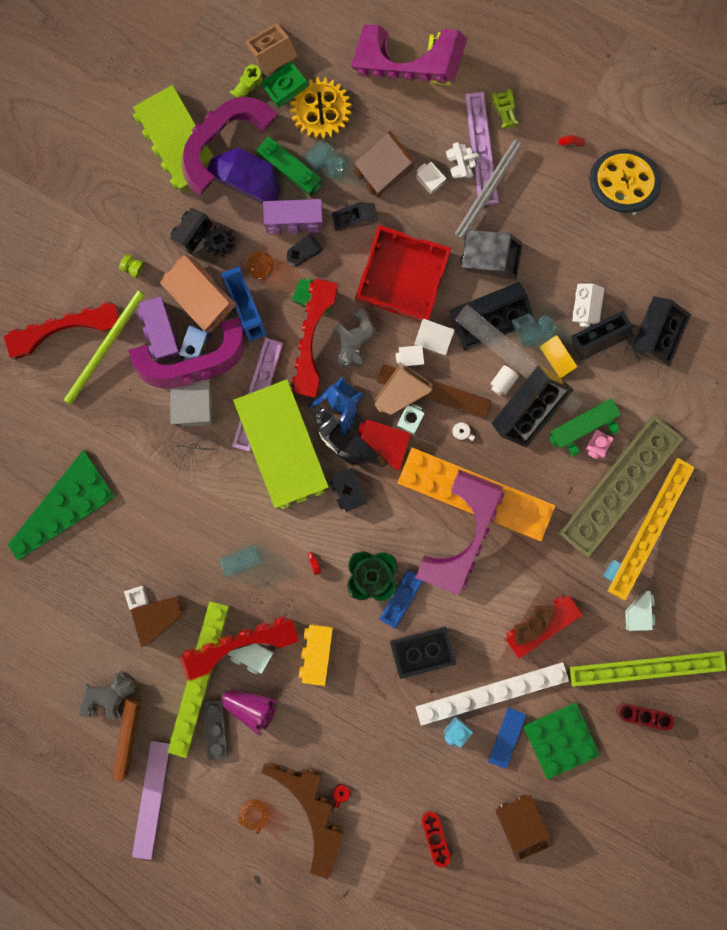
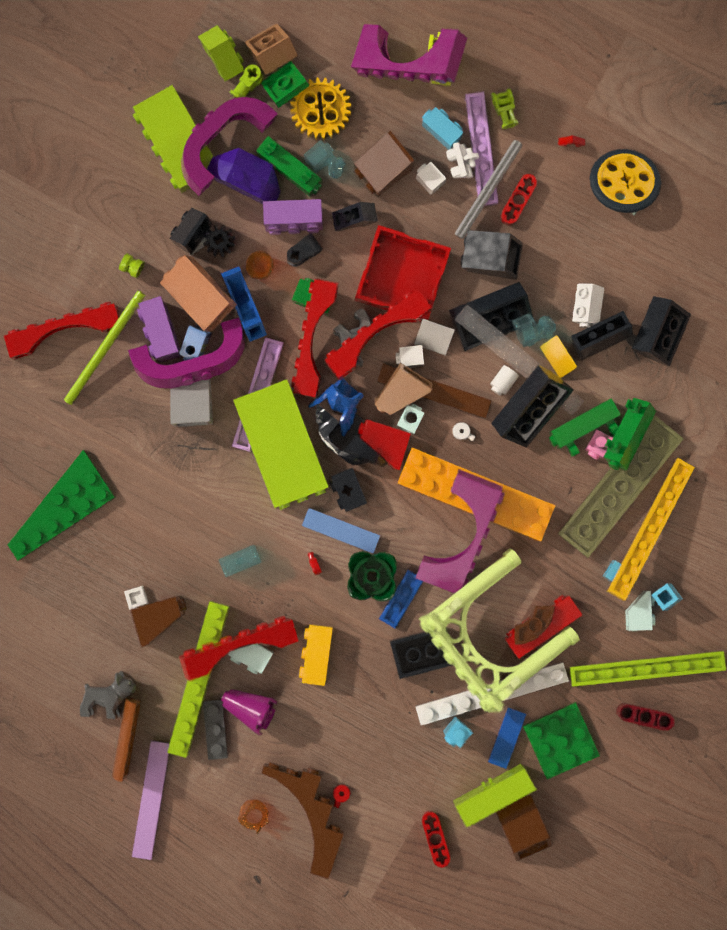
(221, 51): none -> lime brick
(341, 530): none -> medium blue tile
(409, 310): none -> red arch
(439, 618): none -> yellowish green arch
(441, 127): none -> medium azure brick
(494, 795): none -> lime brick
(507, 208): none -> red beam
(629, 434): none -> green brick
(667, 596): none -> medium azure brick

